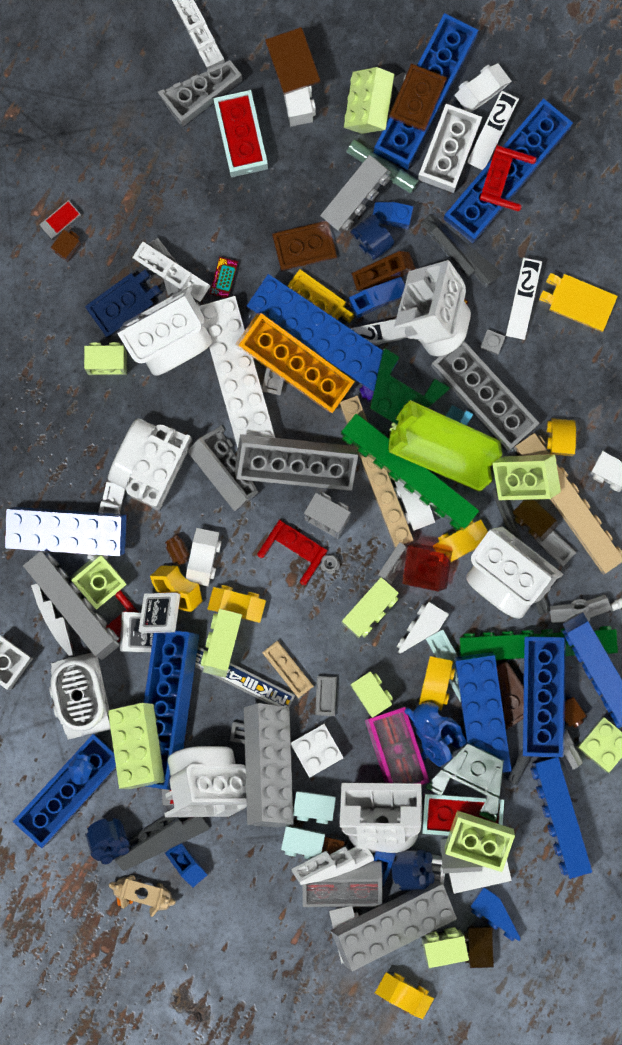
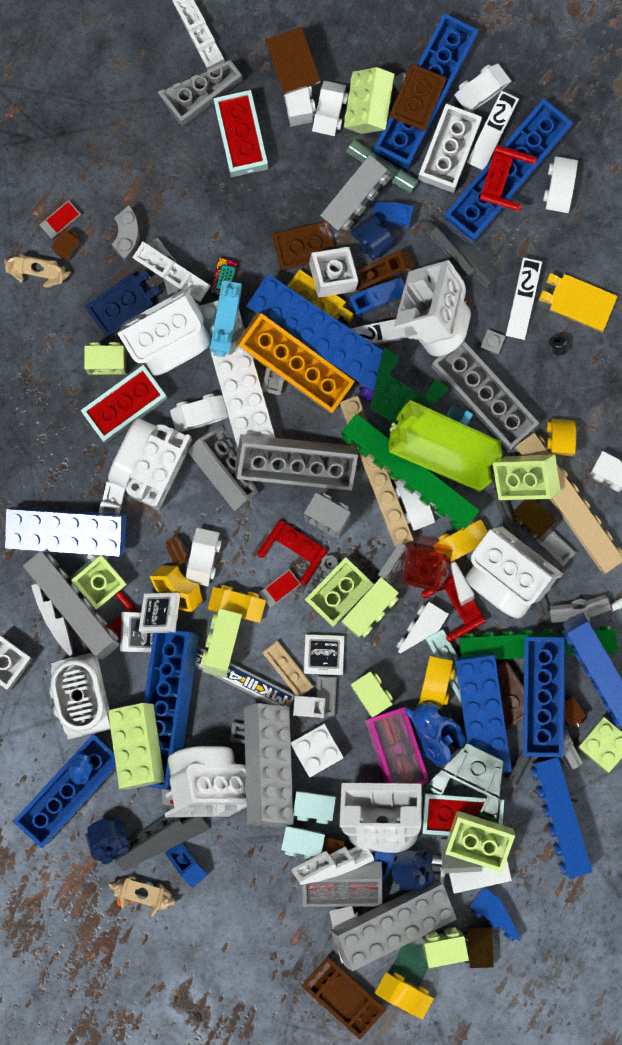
(23, 265): none -> tan piece
(124, 404): none -> red brick
(128, 234): none -> light grey brick
(198, 413): none -> white brick
(226, 318): none -> medium azure brick
(280, 588): none -> red tile
(309, 706): none -> white brick
(324, 654): none -> tile
(329, 108): none -> white brick
(333, 272): none -> white brick
(339, 592): none -> yellowish green brick
(343, 997): none -> reddish brown slope
(410, 963): none -> clear green piece
(463, 589): none -> white slope
(468, 612): none -> red plate
(558, 345): none -> black piece
(561, 184): none -> white brick

